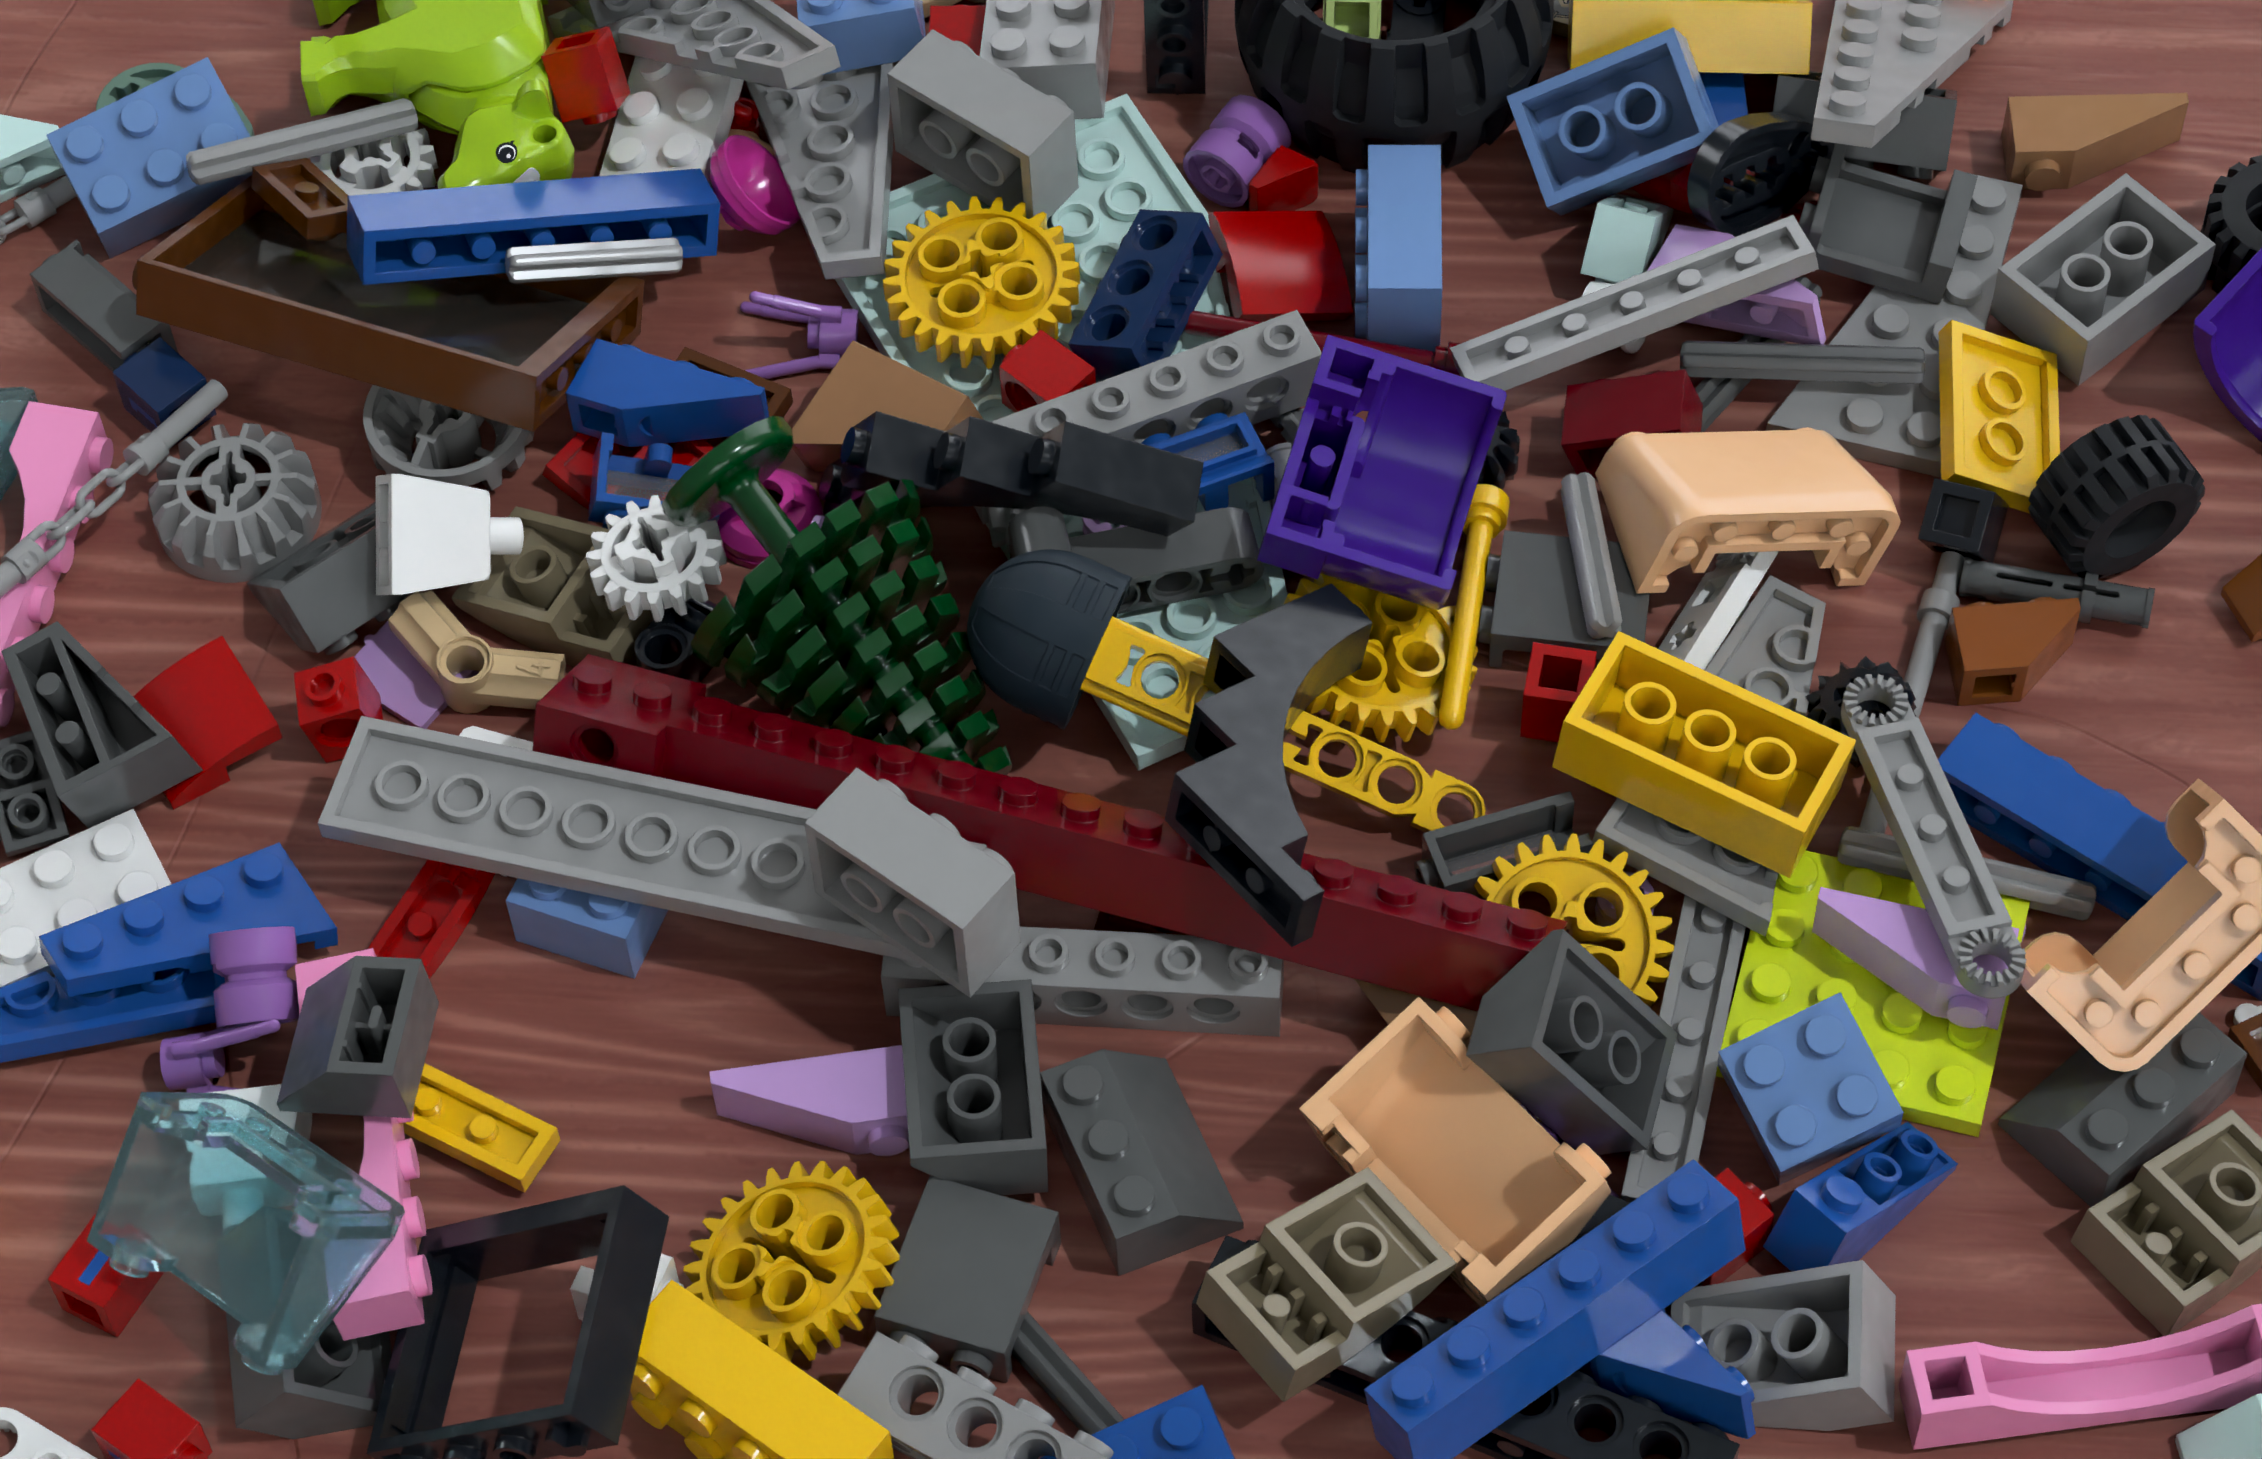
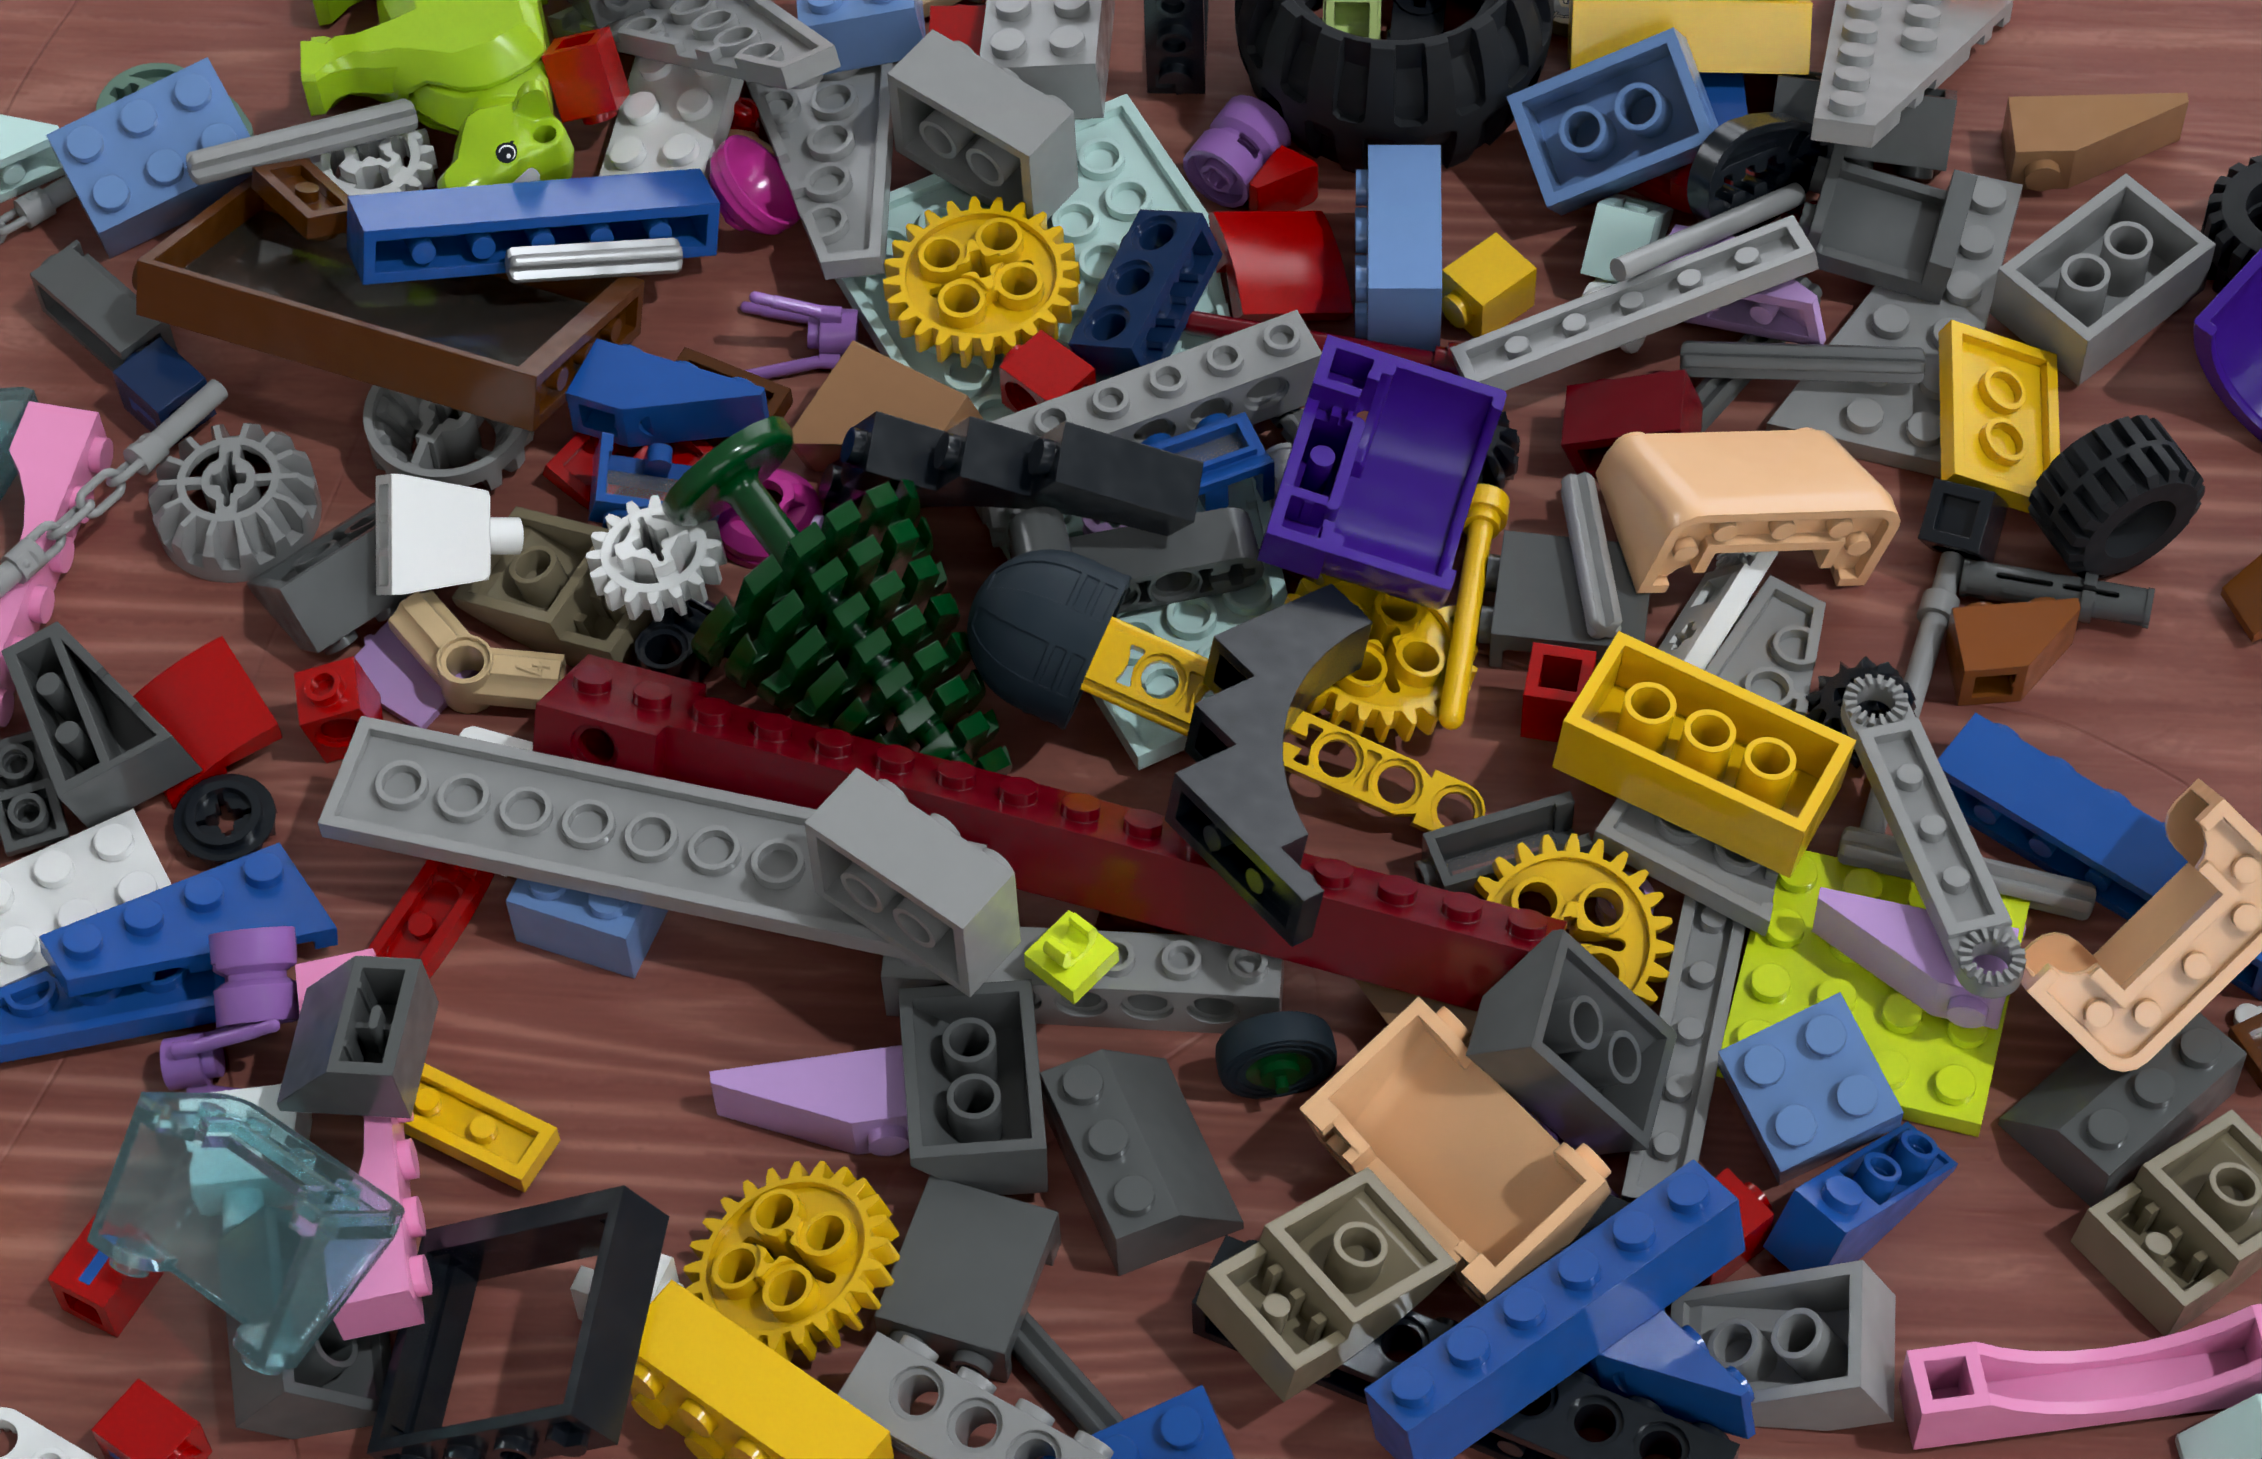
(199, 813): none -> black gear
(1071, 956): none -> neon yellow tile
(1276, 1054): none -> black wheel
(1488, 287): none -> yellow brick
(1707, 232): none -> light grey bar

